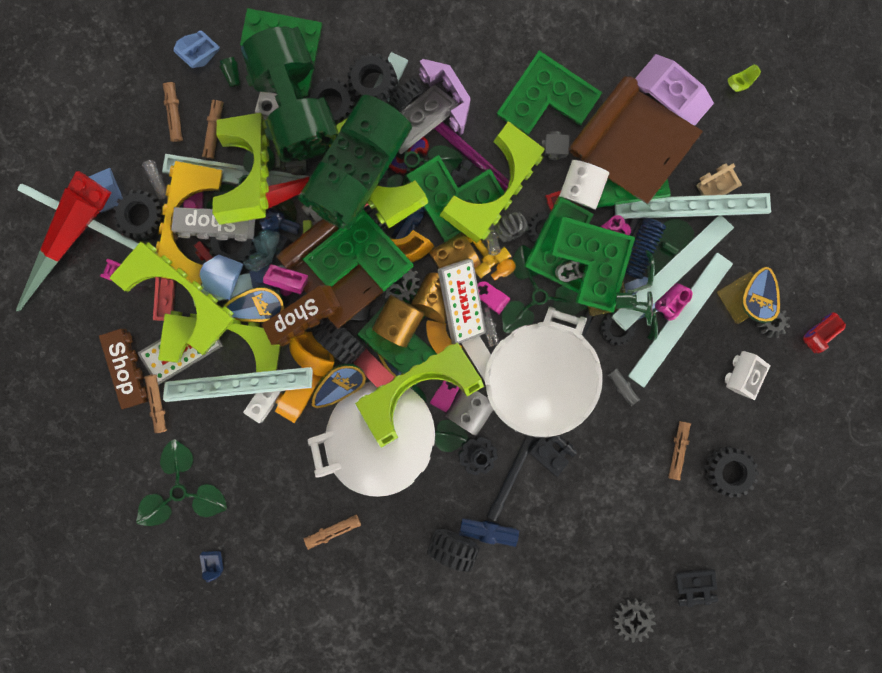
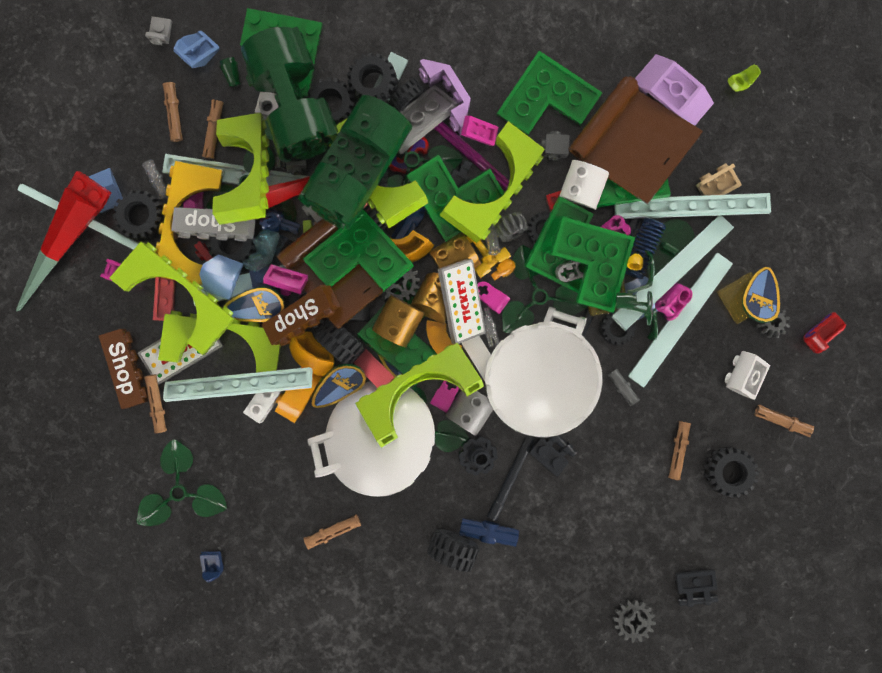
(159, 30): none -> light grey bracket
(479, 130): none -> dark pink tile
(635, 262): none -> yellow hinge
(791, 424): none -> medium nougat pin

